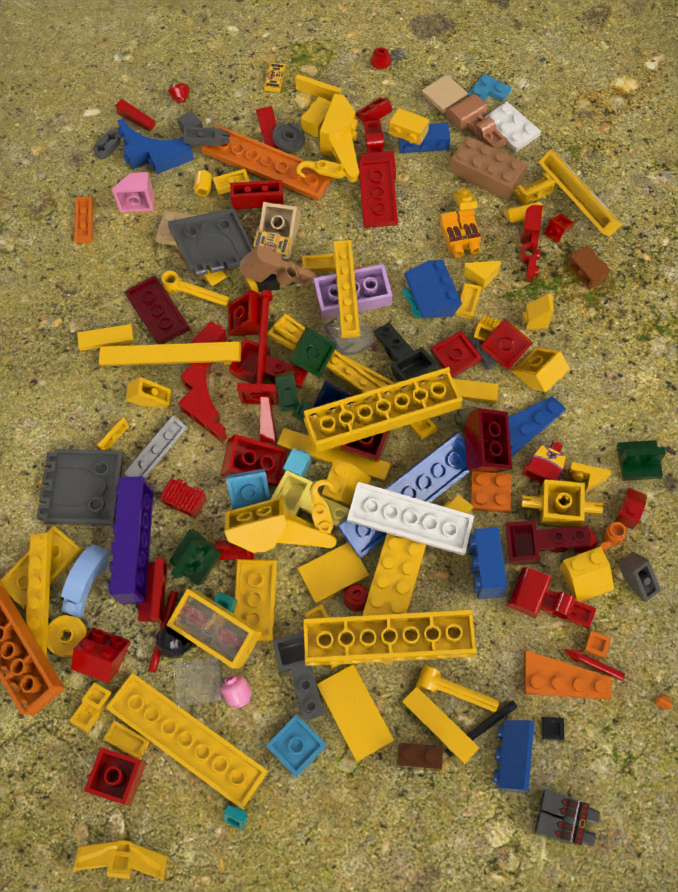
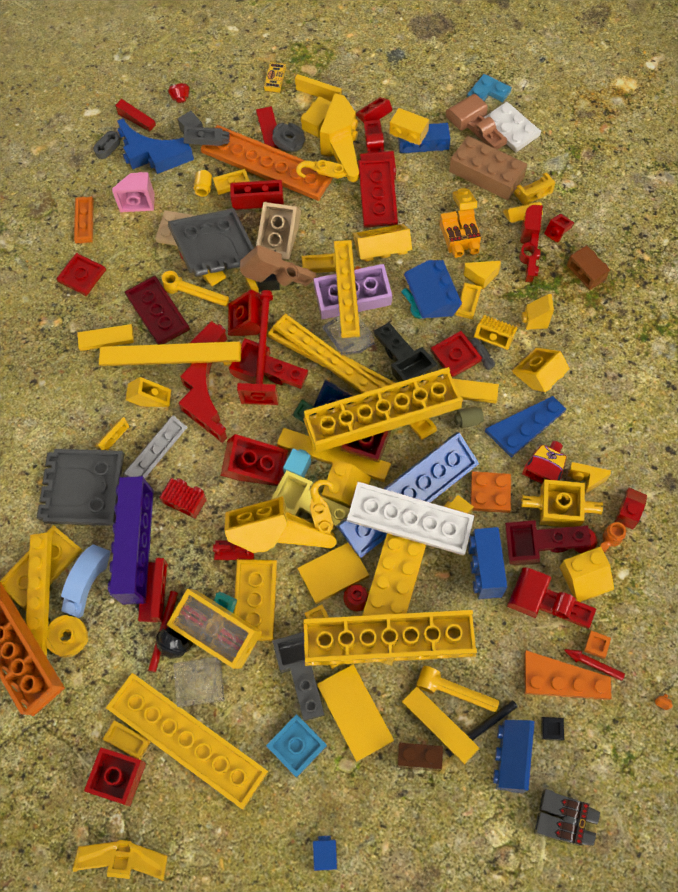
(81, 274): none -> red tile
(91, 707): yellow slope -> none
(99, 655): red slope -> none
(194, 557): dark green bracket -> none
(235, 816): teal plate -> none
(236, 691): bright pink head -> none
(248, 488): dark azure plate -> none
(267, 425): piece -> none
(272, 242): tile -> none
(287, 391): dark green plate -> none
(312, 352): dark green bracket -> none
(325, 854): none -> blue brick
(380, 58): red cone -> none
(383, 242): none -> yellow slope
(444, 93): tan tile -> none
(487, 441): dark red brick -> none
(506, 344): red tile -> none
(580, 193): yellow brick -> none
(639, 575): dark grey slope -> none
(640, 460): dark green bracket -> none

